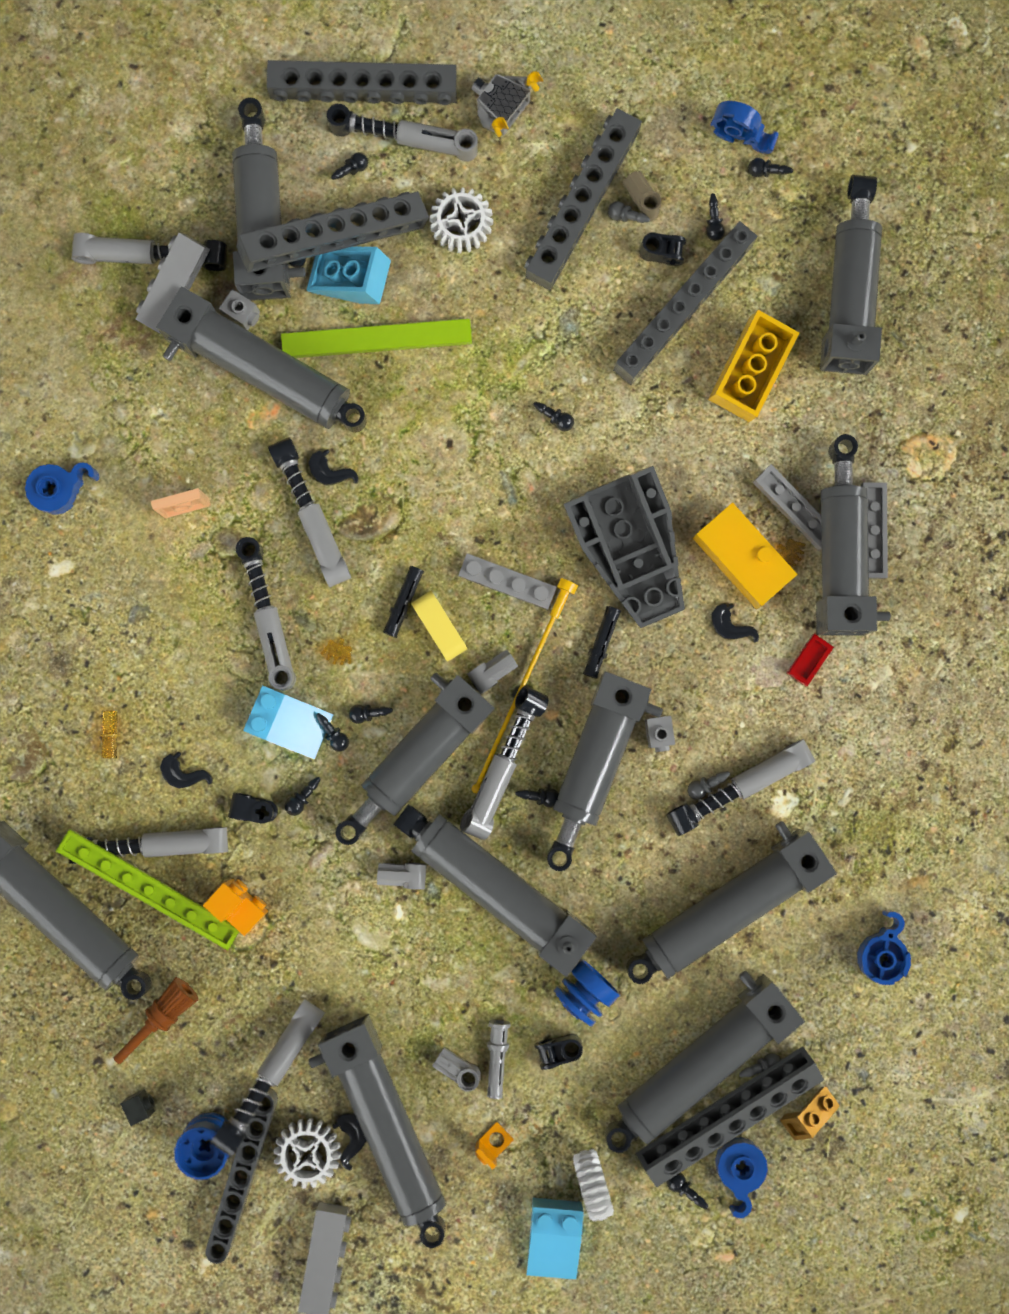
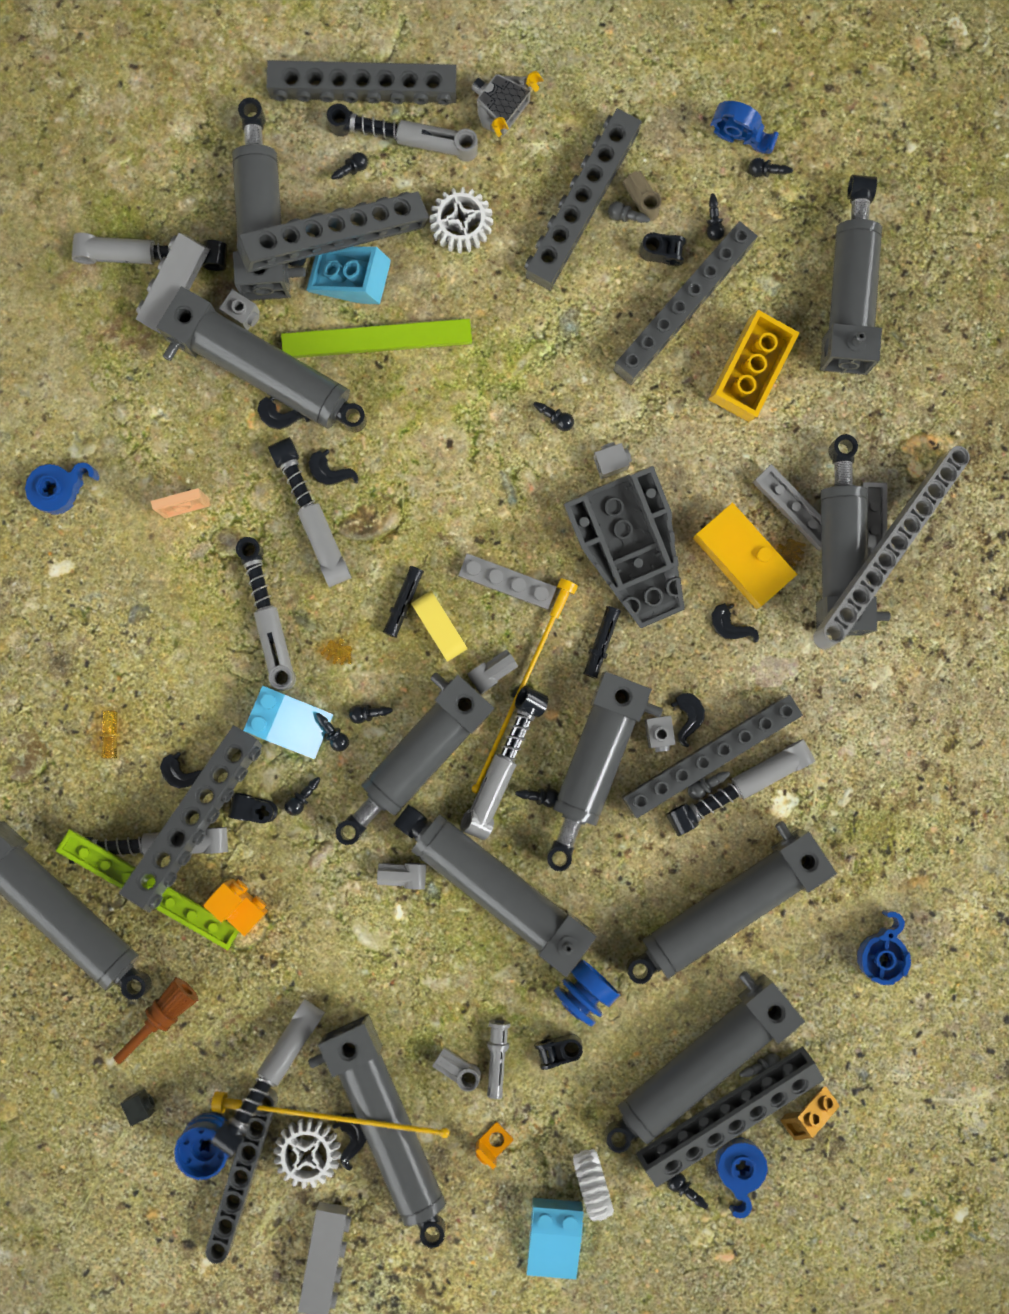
(179, 823): none -> dark grey brick
(221, 1102): none -> yellow piece
(273, 419): none -> black piece
(612, 460): none -> light grey brick
(696, 715): none -> black piece
(712, 756): none -> dark grey brick
(810, 660): red tile -> none
(937, 484): none -> light grey beam

